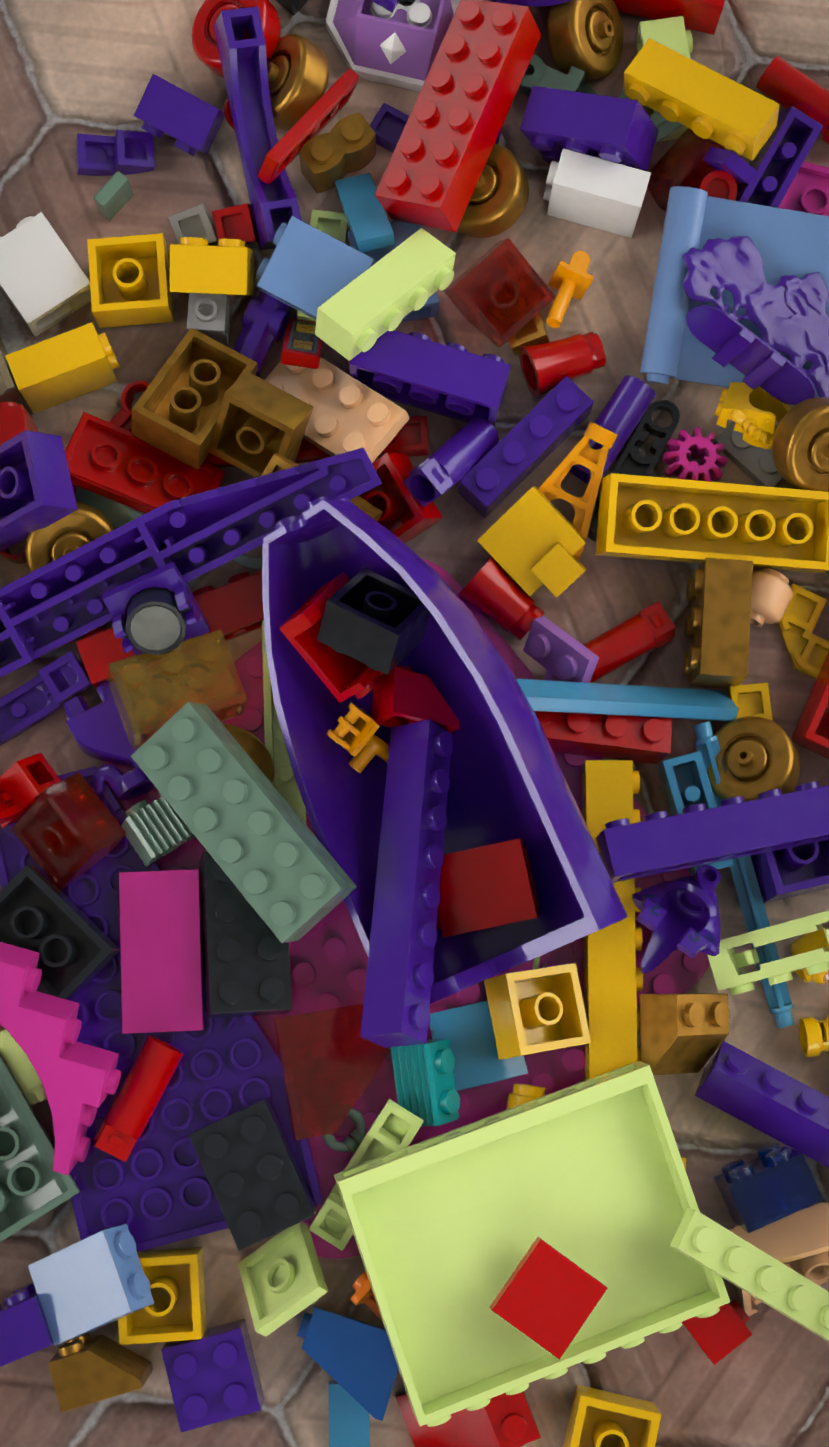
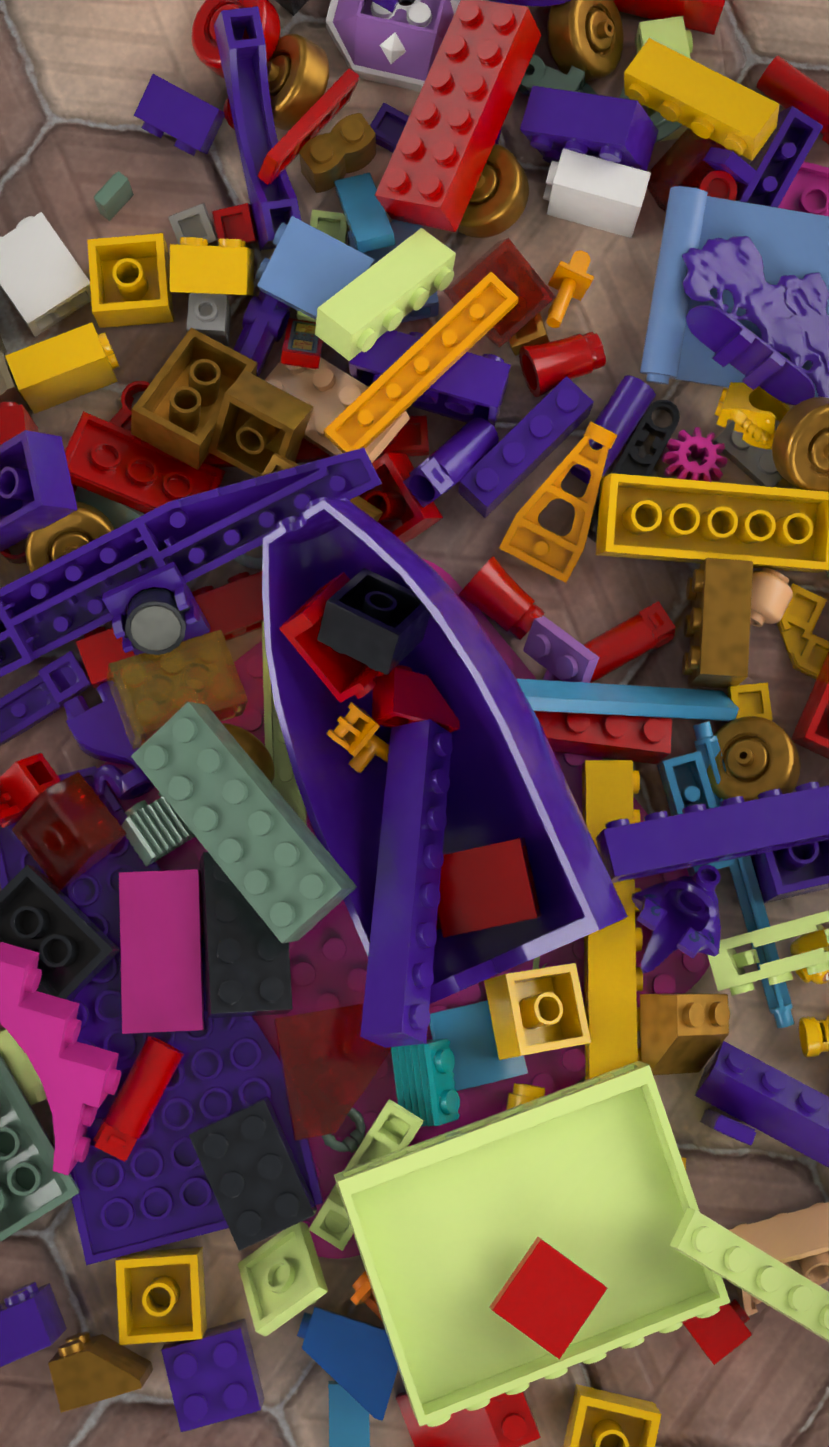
(91, 1284): brick -> none
(105, 155): dark purple slope -> none
(421, 365): none -> light orange plate
(536, 544): yellow piece -> none
(728, 1126): none -> dark purple tile
(767, 1187): clear blue brick -> none

